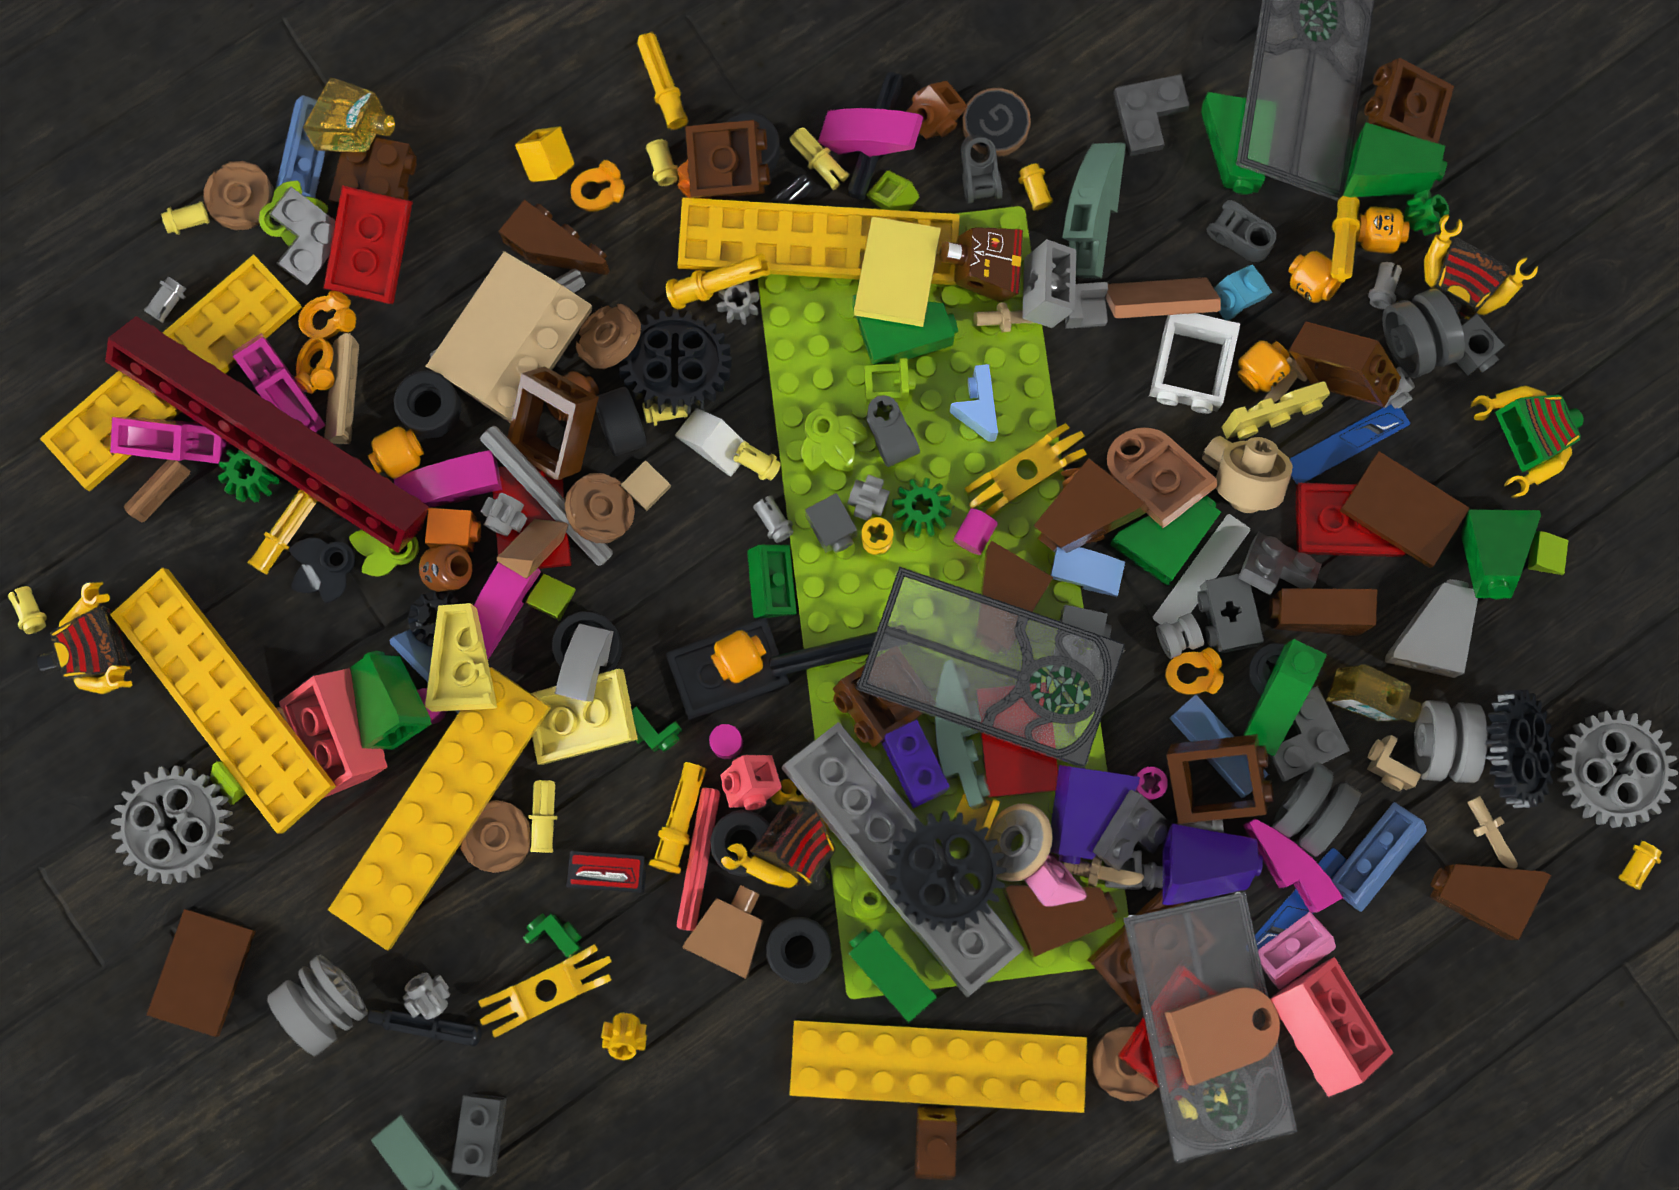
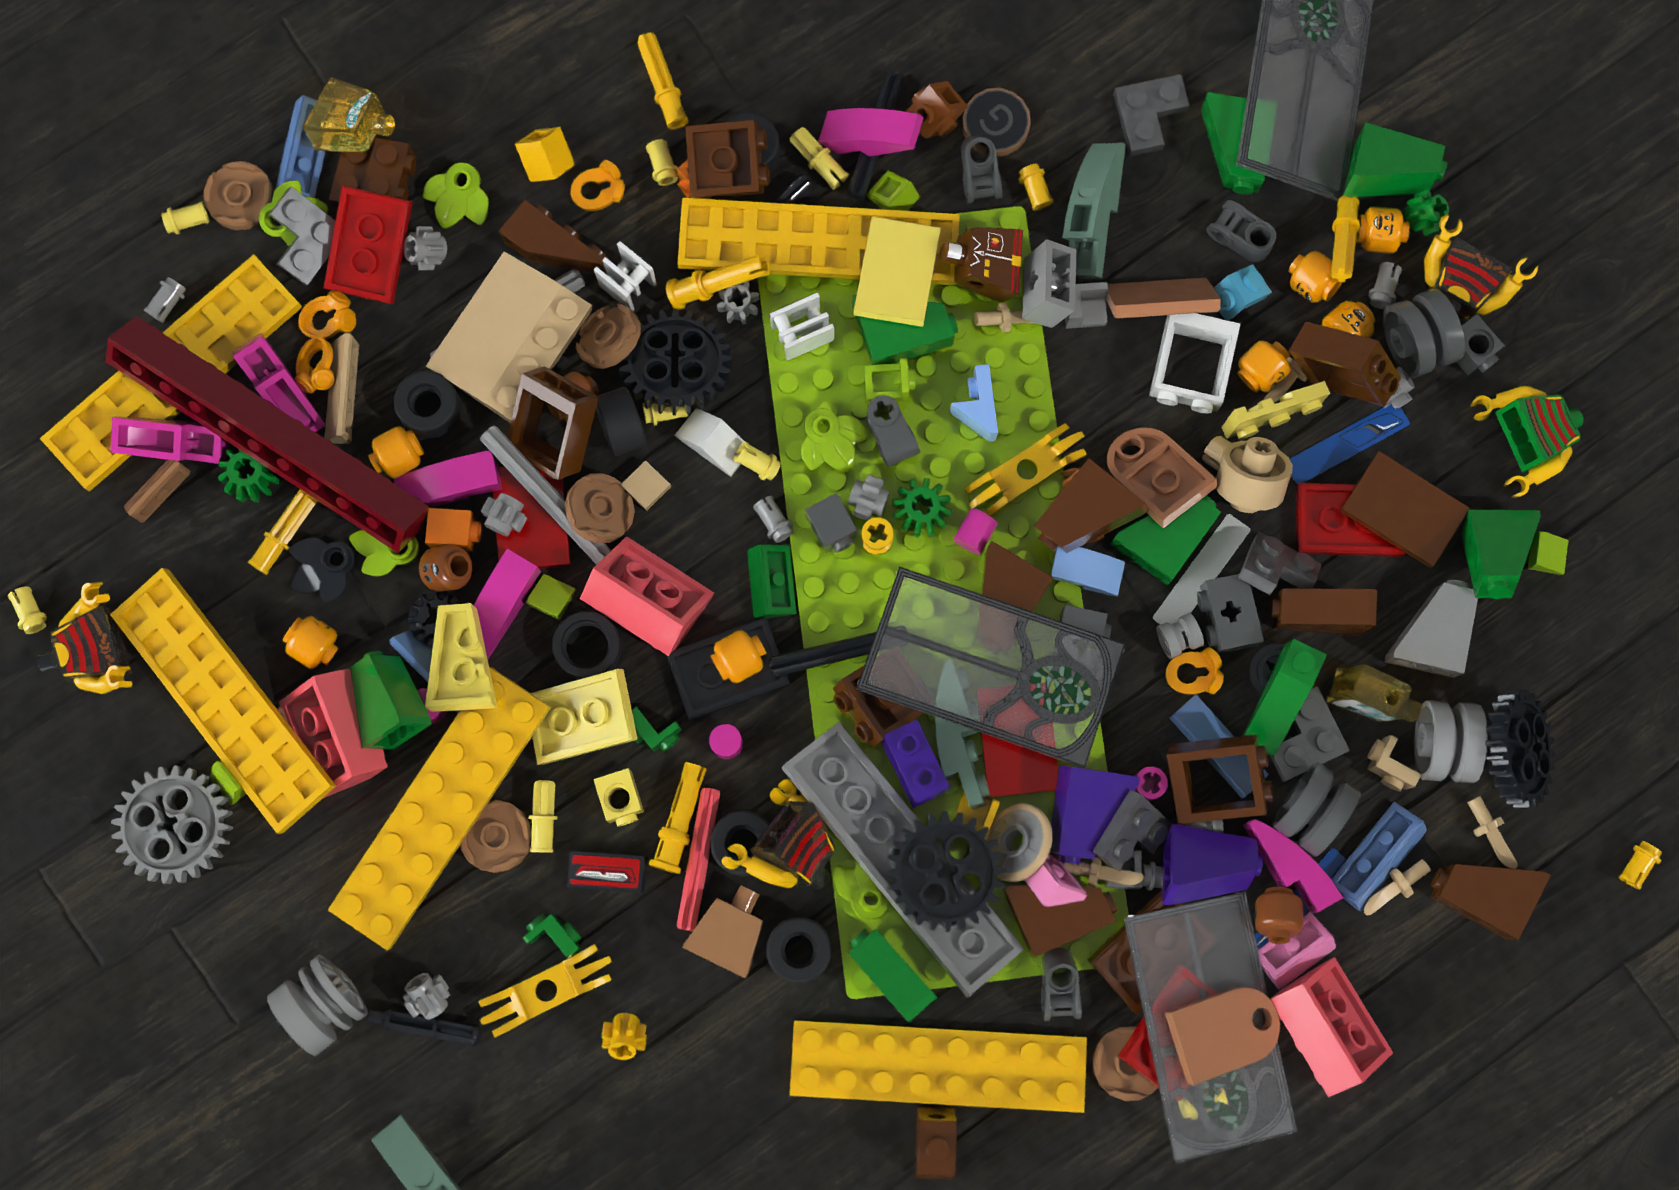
(201, 973): reddish brown tile -> none
(311, 642): none -> light orange head
(425, 248): none -> light grey gear
(456, 200): none -> lime plate
(479, 1134): dark grey brick -> none
(533, 546): medium nougat slope -> none
(582, 662): light grey slope -> none
(611, 783): none -> light yellow brick
(617, 281): none -> white piece
(646, 595): none -> coral slope
(750, 781): coral brick -> none
(813, 332): none -> white piece
(1060, 991): none -> dark grey piece
(1279, 914): none -> dark orange head
(1351, 318): none -> light orange head
(1401, 883): none -> tan piece
(1409, 100): reddish brown plate -> none
(1643, 788): light grey gear -> none

